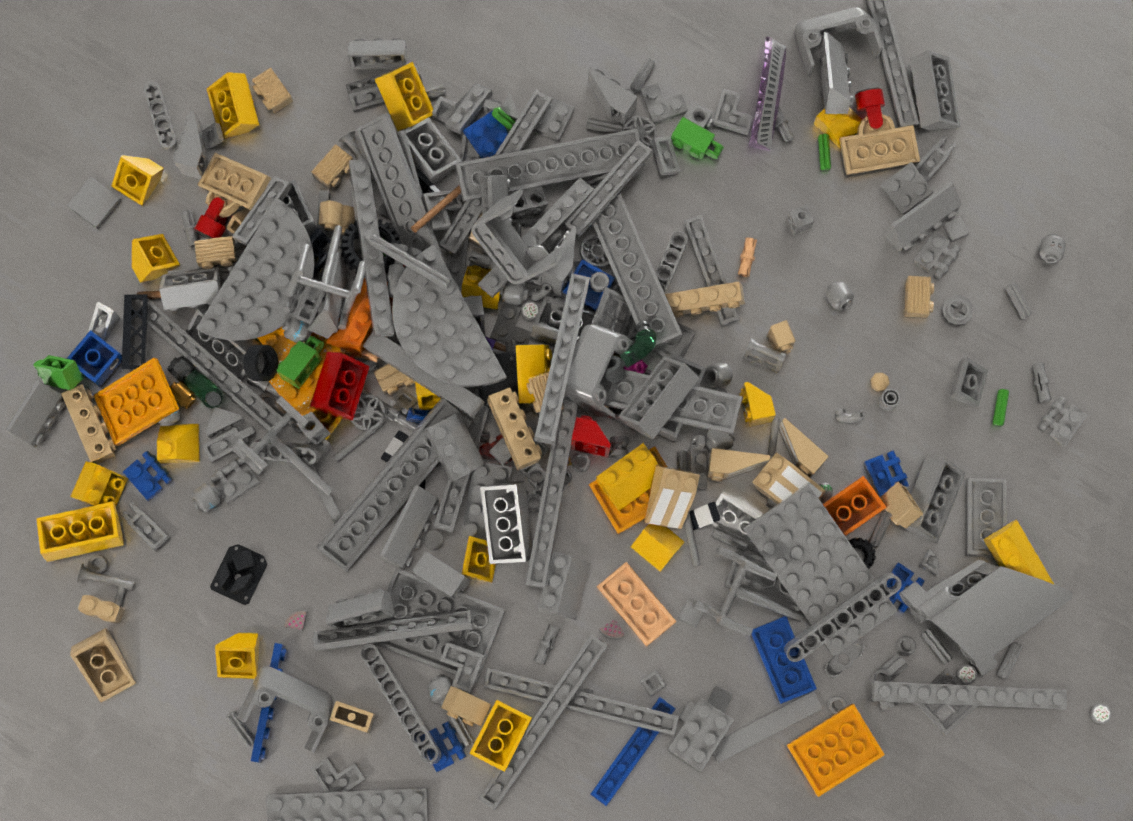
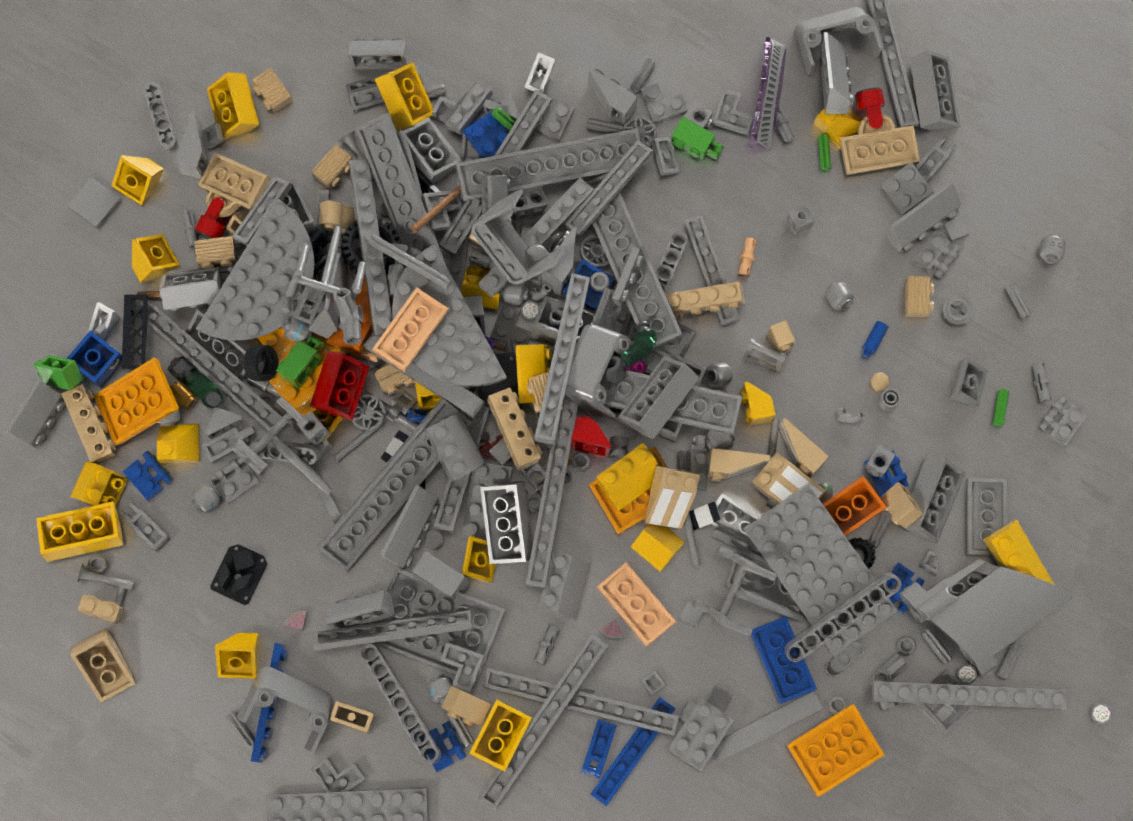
(350, 316): none -> light grey piece
(410, 329): none -> light nougat tile
(540, 73): none -> white slope
(599, 748): none -> blue plate
(628, 276): none -> light grey plate
(874, 339): none -> blue cylinder
(885, 455): none -> light grey brick

